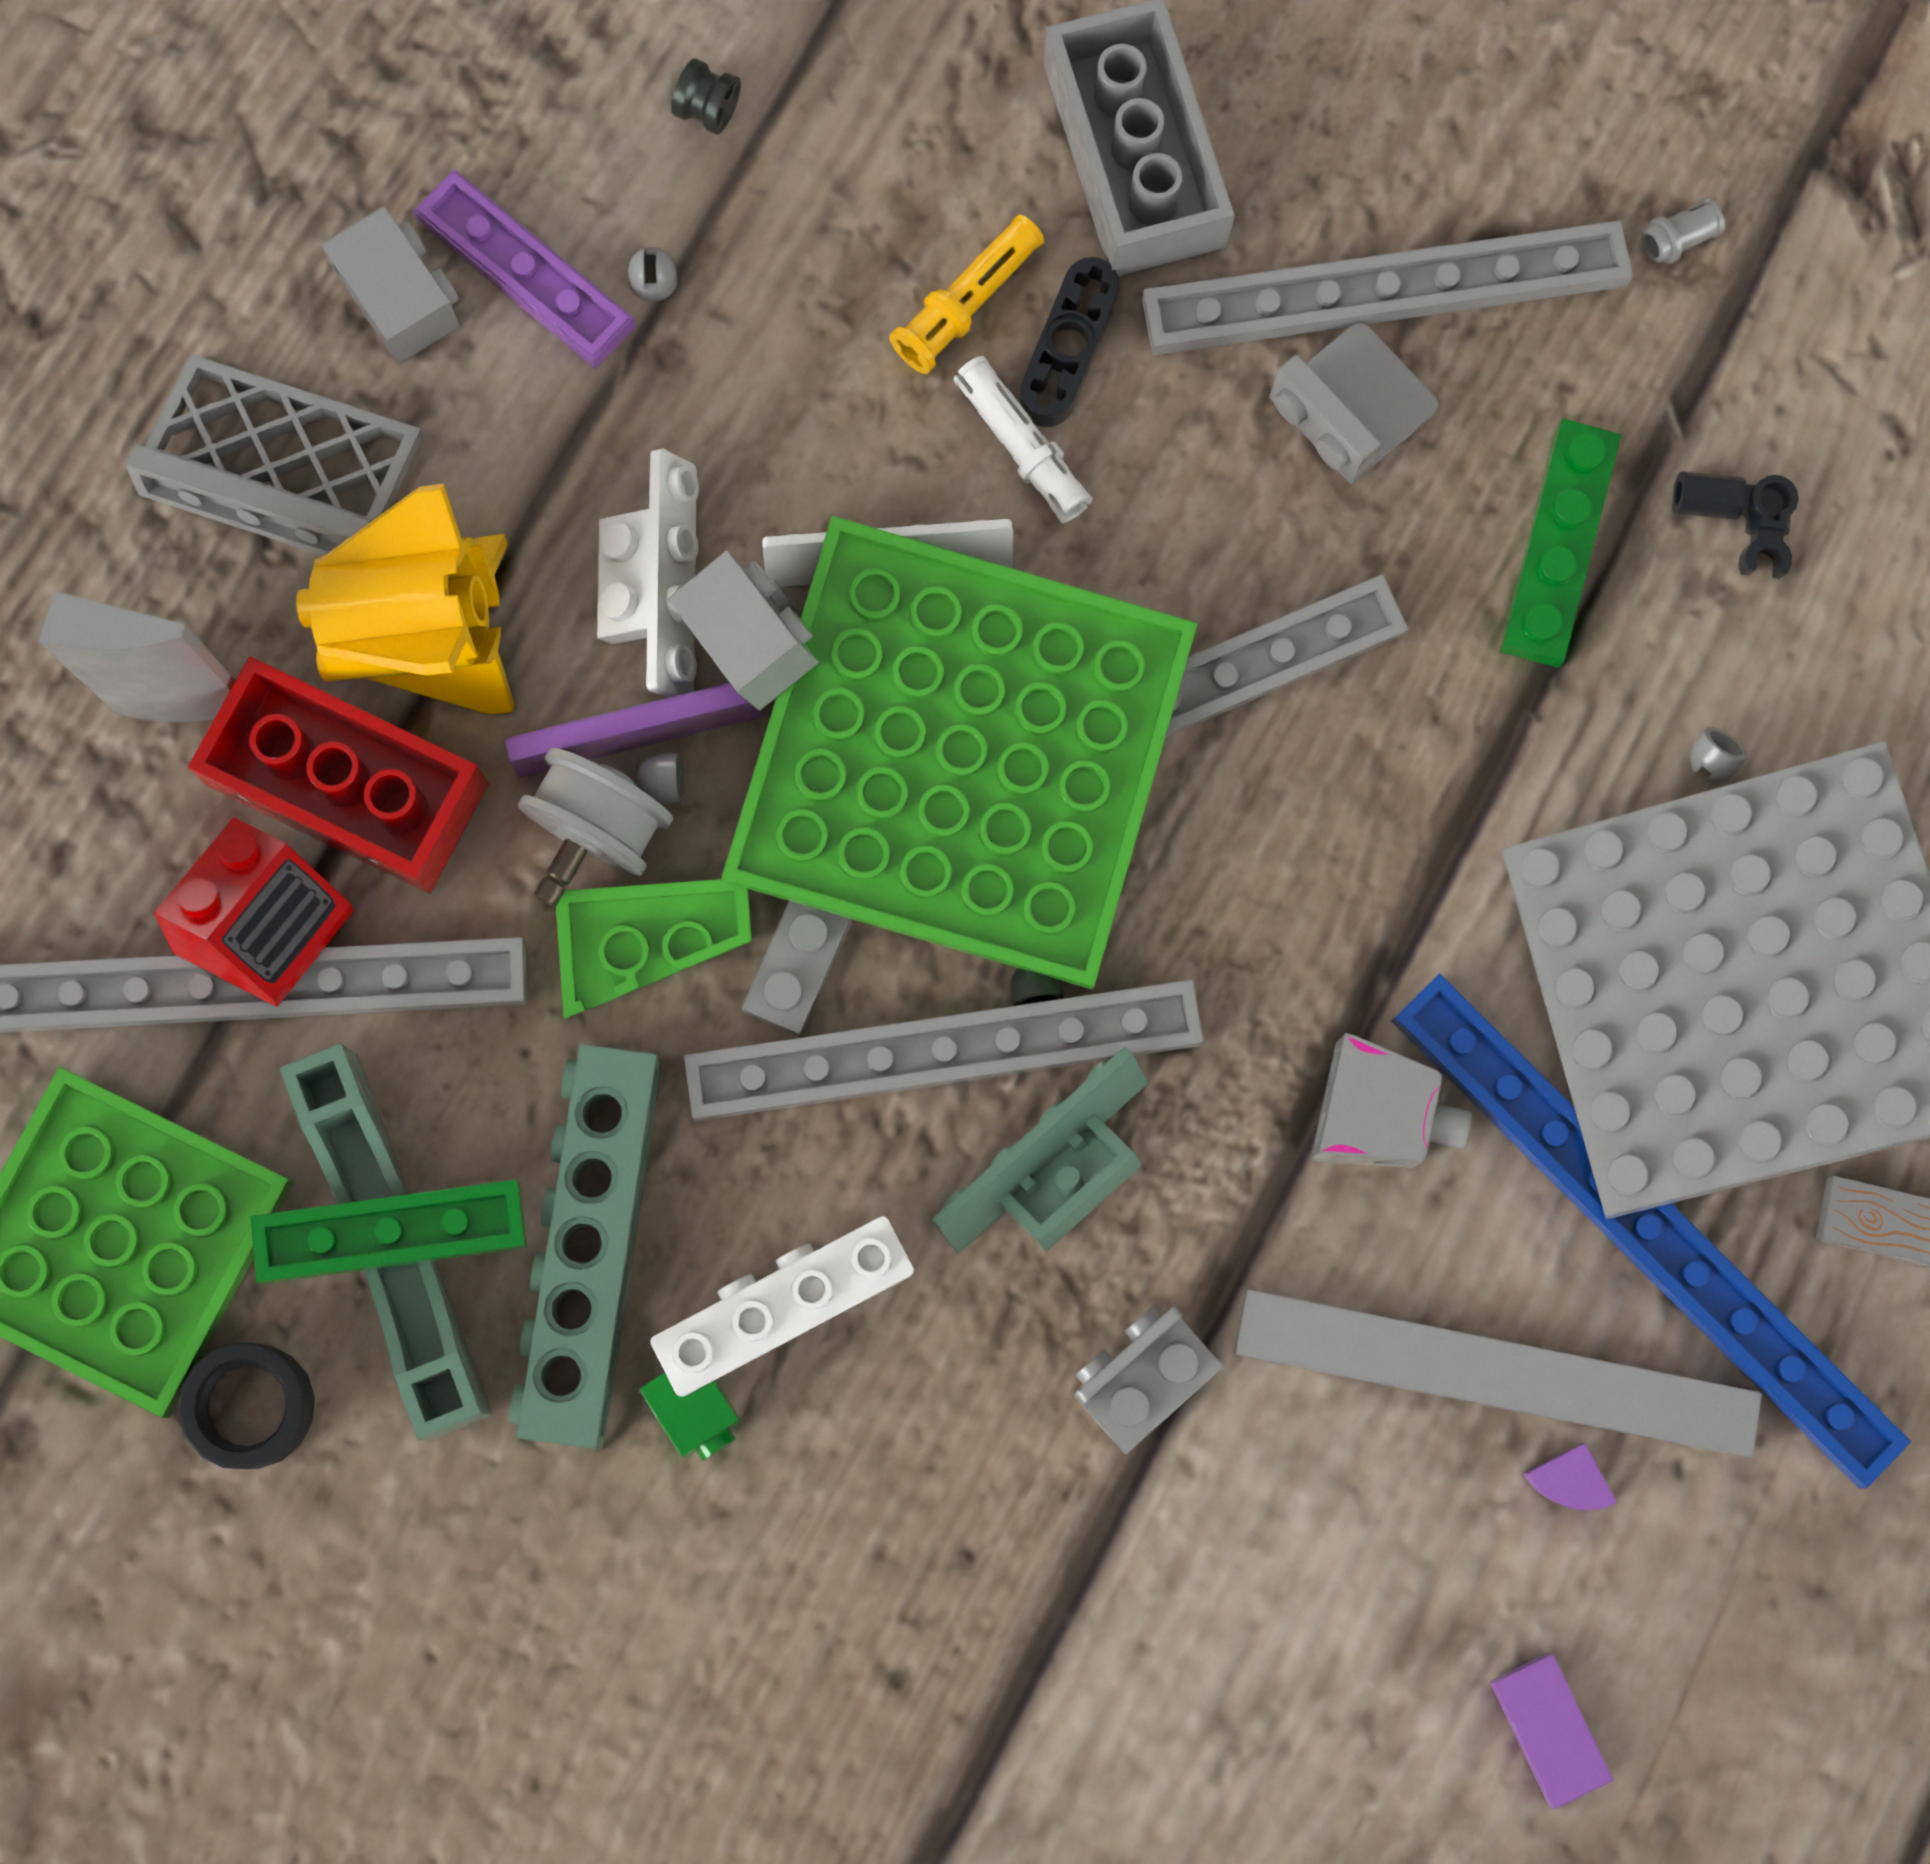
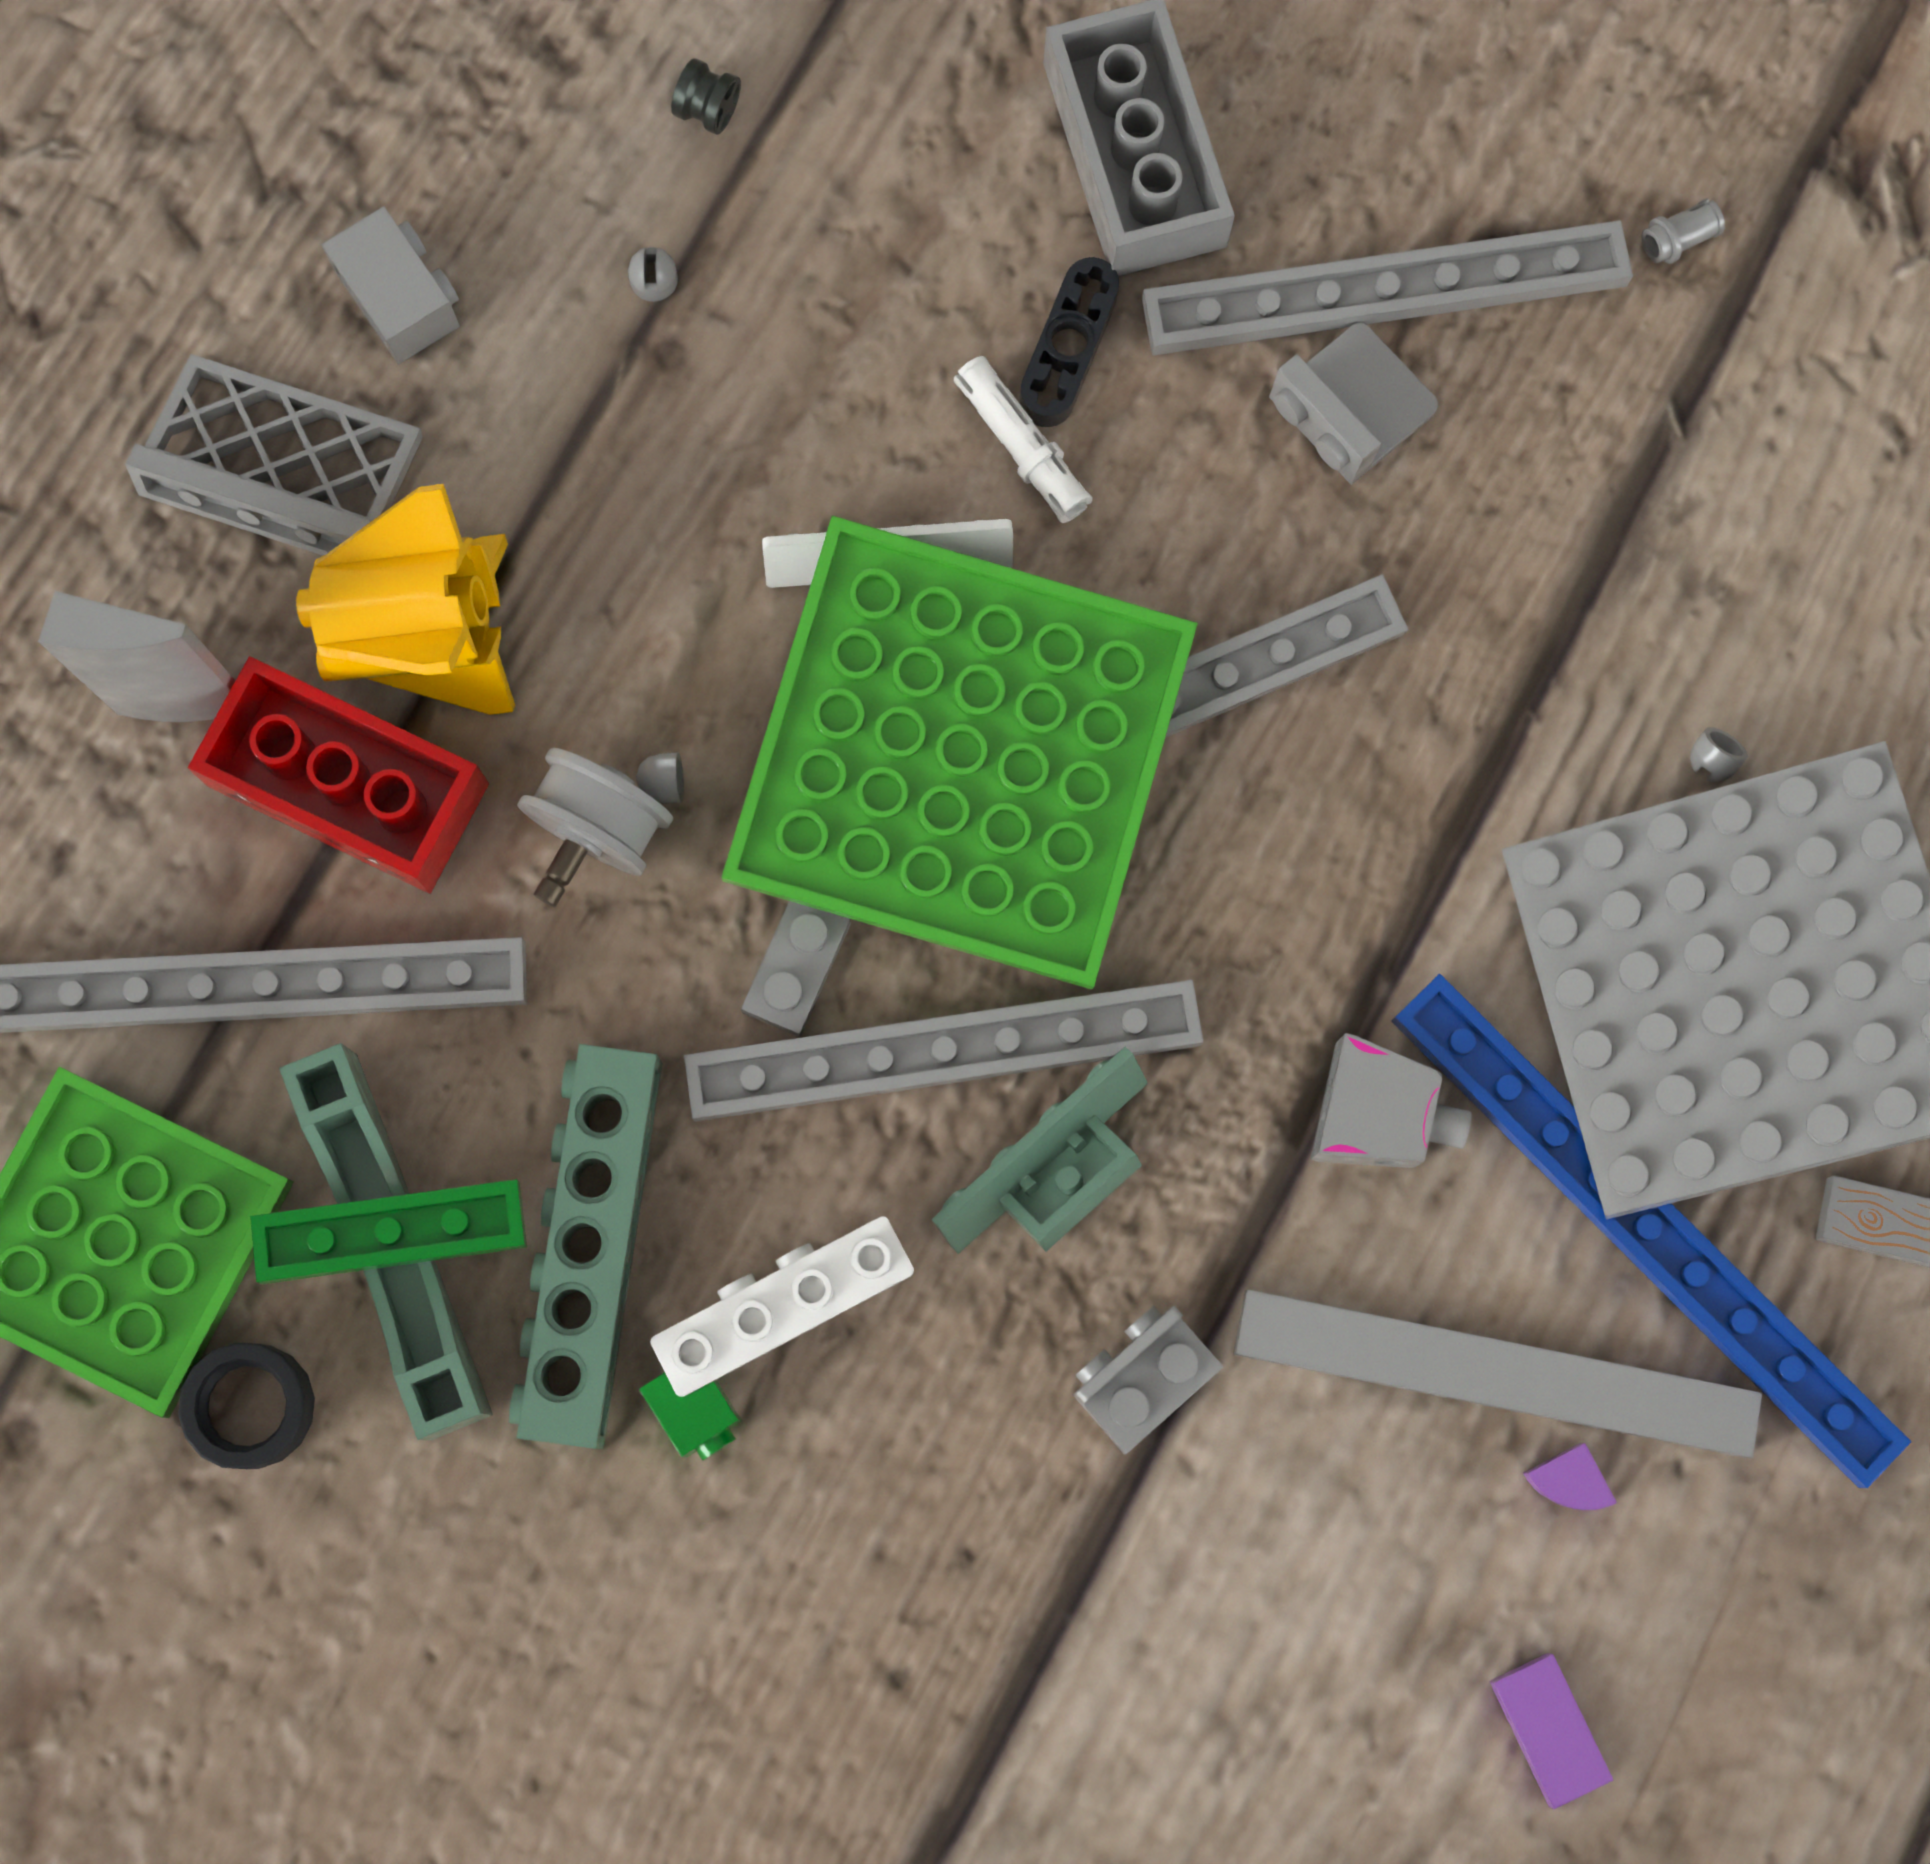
(252, 912): red slope -> none
(524, 269): medium lavender tile -> none
(631, 727): medium lavender tile -> none
(643, 933): bright green wing -> none
(644, 563): white bracket -> none
(746, 628): light grey brick -> none
(949, 315): yellow pin -> none
(1034, 987): pearl dark grey hinge -> none
(1560, 543): green plate -> none
(1764, 506): black bar -> none

